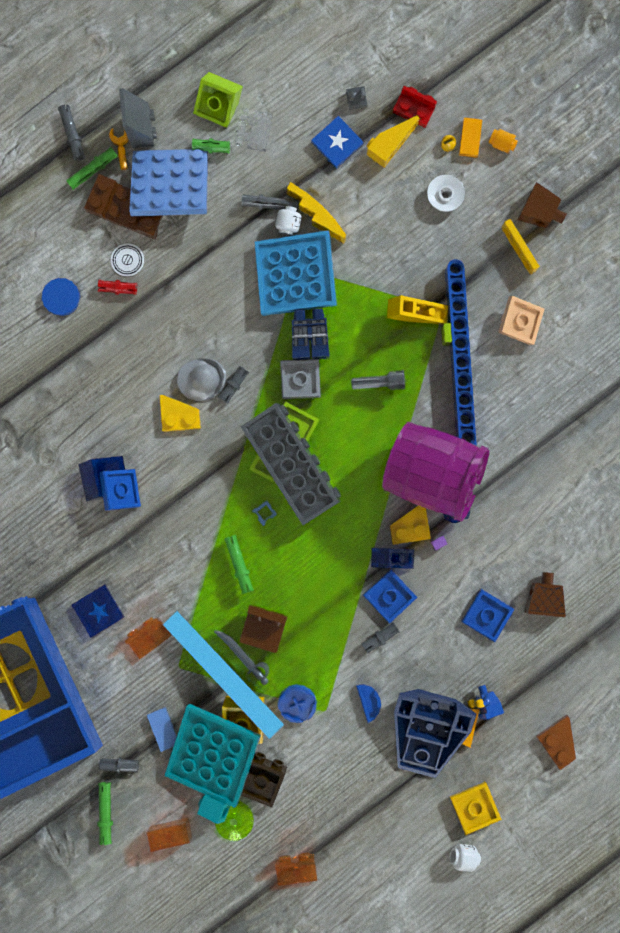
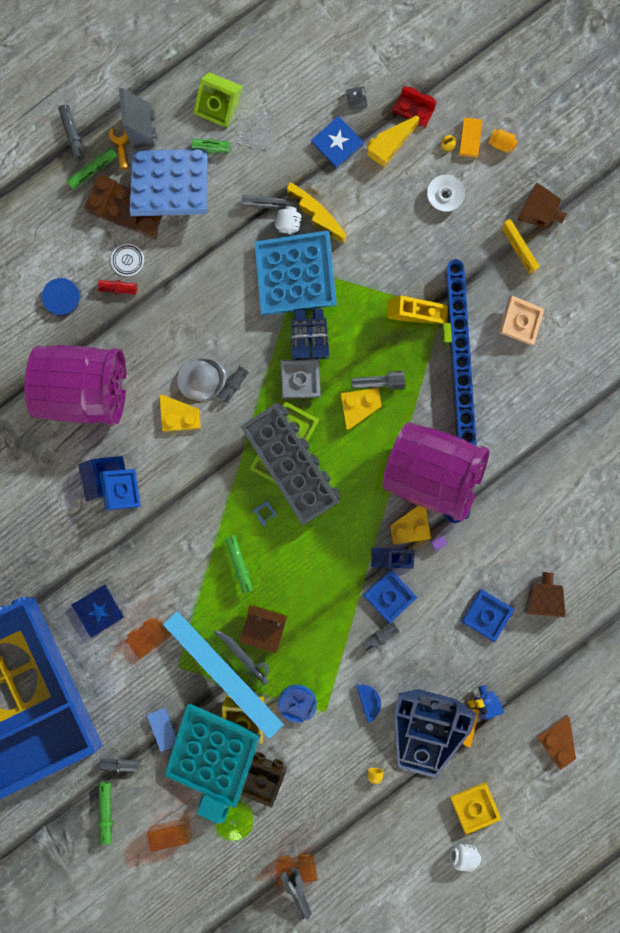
(75, 384): none -> magenta piece
(293, 885): none -> dark grey piece
(359, 405): none -> yellow wing
(375, 775): none -> yellow hinge

